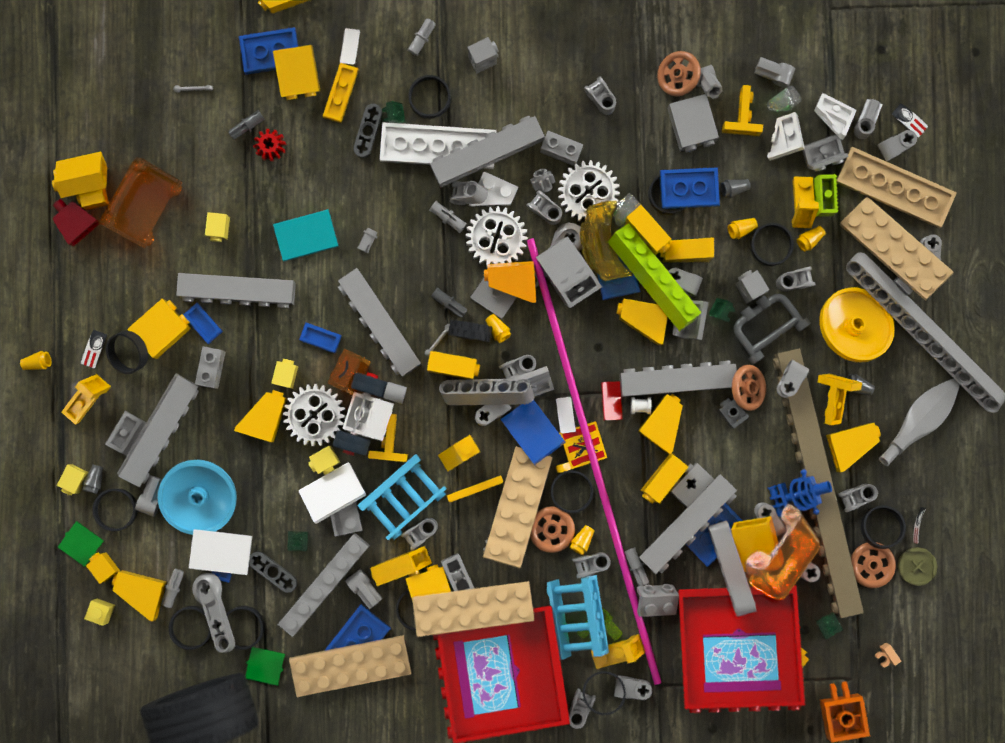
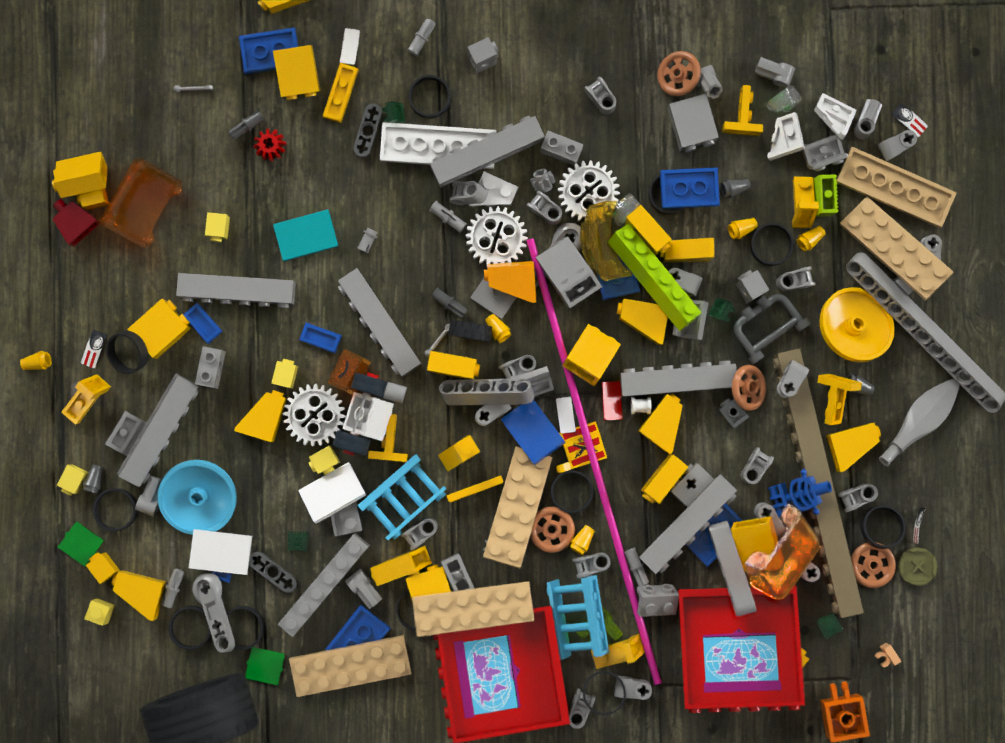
(591, 354): none -> yellow brick
(758, 463): none -> light grey piece

